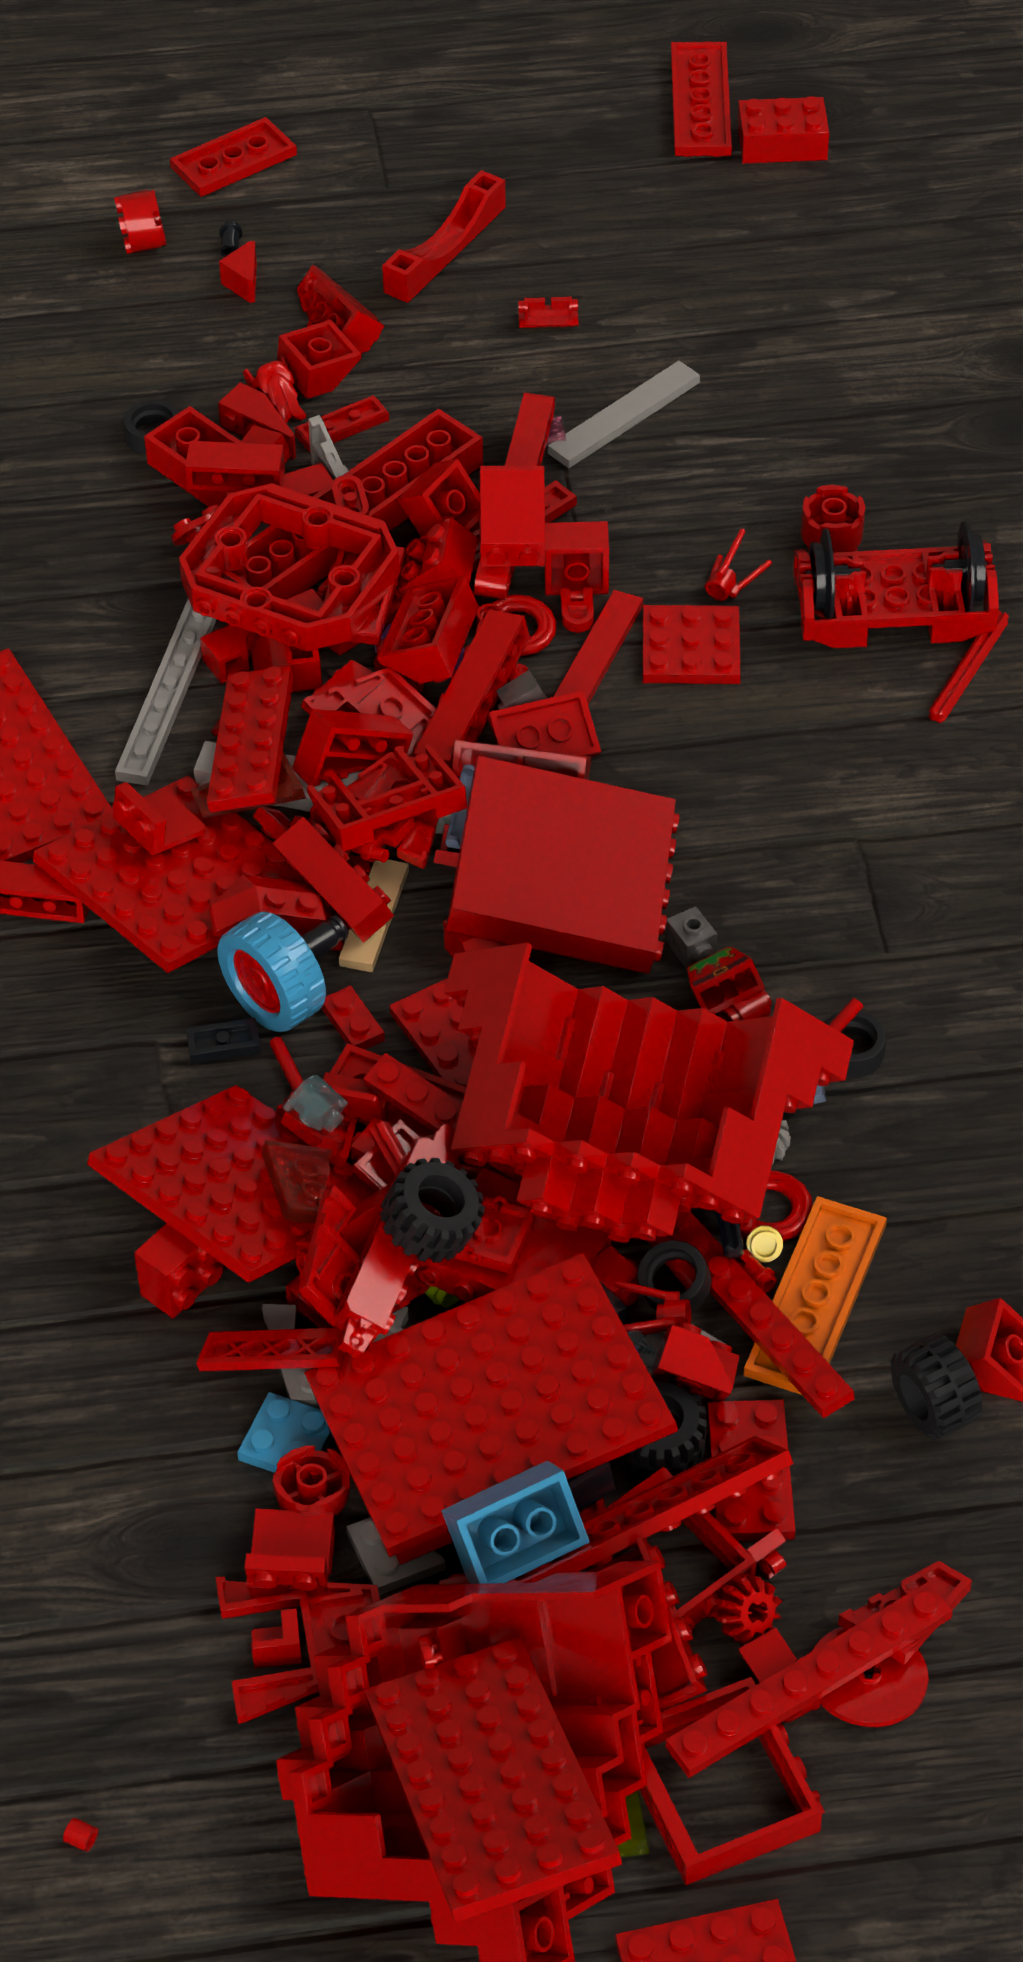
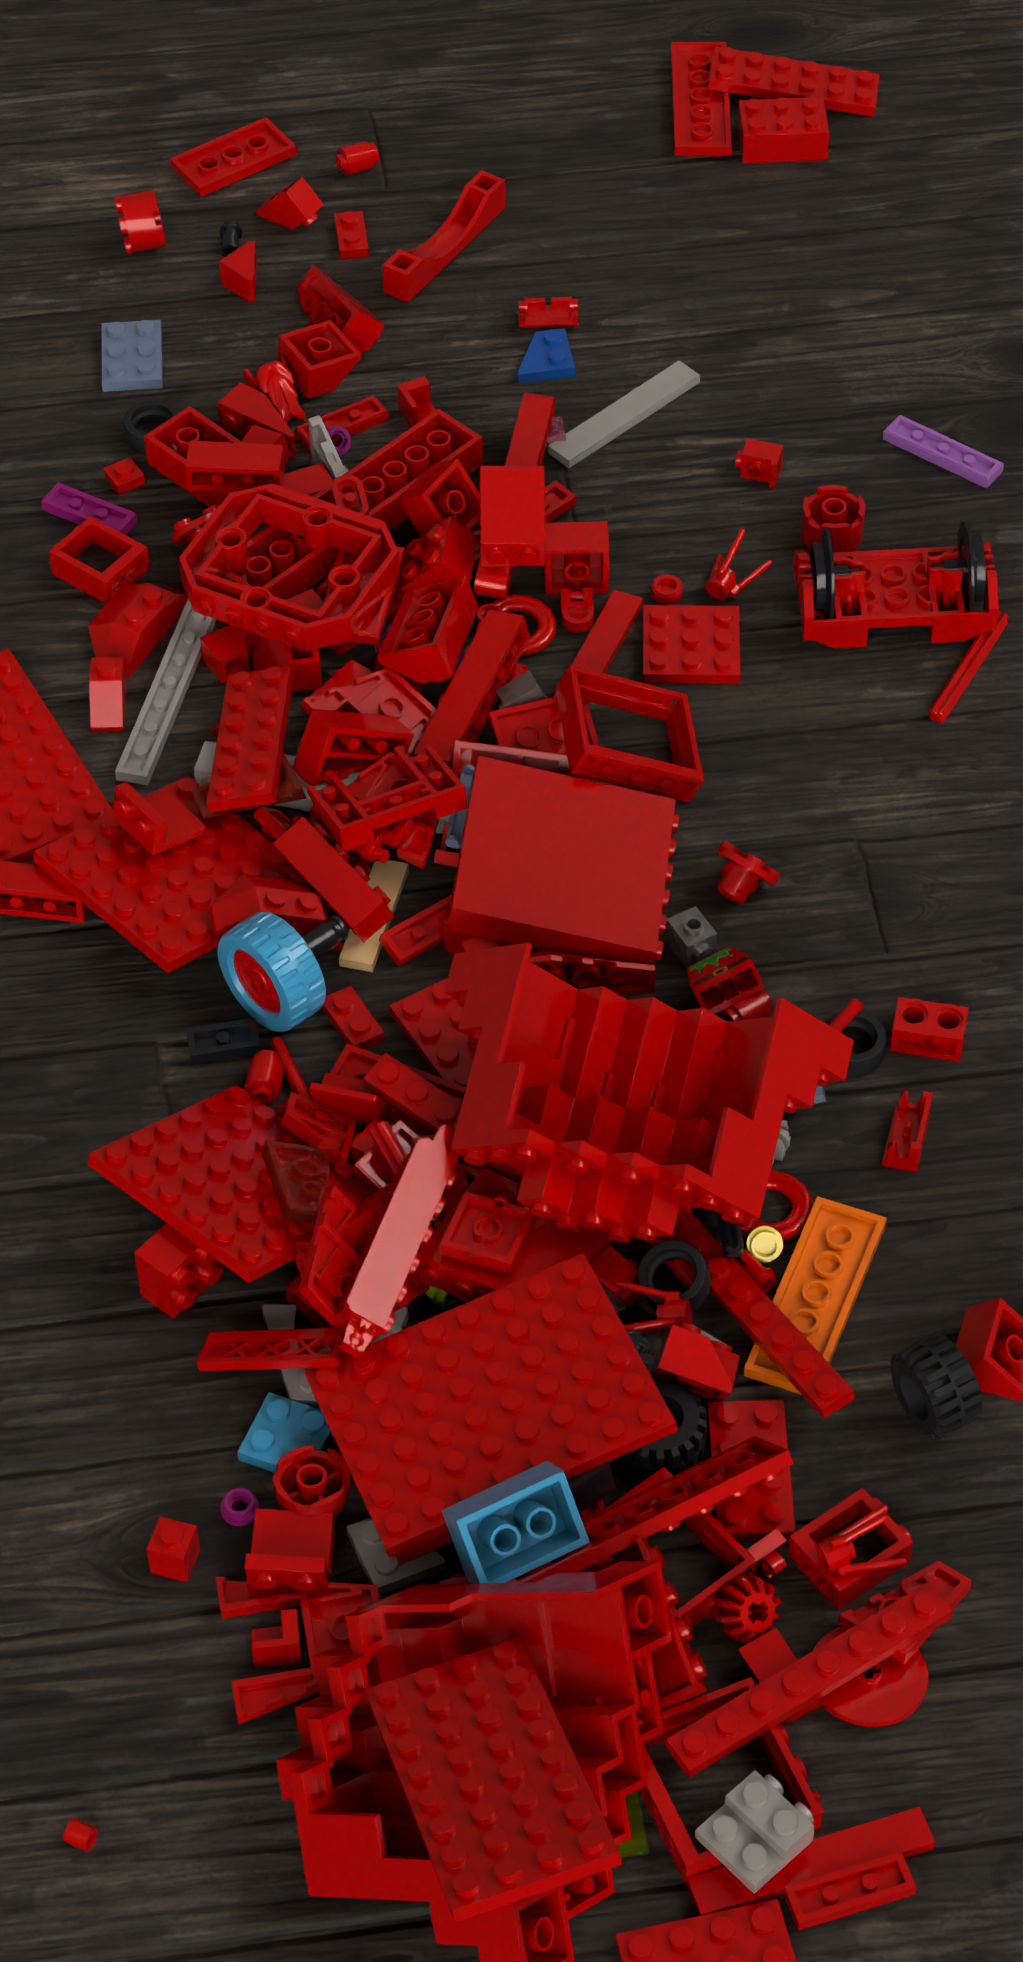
(78, 506): none -> magenta plate
(103, 586): none -> red window
(107, 694): none -> slope
(124, 476): none -> red plate
(132, 355): none -> sand blue plate
(135, 622): none -> red wedge
(173, 1549): none -> red brick
(239, 1498): none -> magenta plate
(265, 1076): none -> red brick
(292, 205): none -> red slope
(317, 1104): clear light blue brick -> none
(343, 436): none -> magenta plate
(351, 235): none -> red plate
(357, 157): none -> red brick
(415, 400): none -> red panel
(416, 933): none -> red plate
(418, 1228): black tyre -> none
(427, 1654): red piece -> none
(547, 357): none -> blue wing
(587, 972): none -> red wedge
(620, 768): none -> red window
(667, 589): none -> red tile
(742, 873): none -> red plate
(757, 1830): none -> light grey plate
(760, 461): none -> red brick
(783, 77): none -> red plate
(838, 1549): none -> red plant
(849, 1890): none -> red plate
(850, 1587): none -> red window
(902, 1832): none -> red tile
(908, 1132): none -> red hinge
(929, 1029): none -> red brick
(943, 451): none -> medium lavender tile

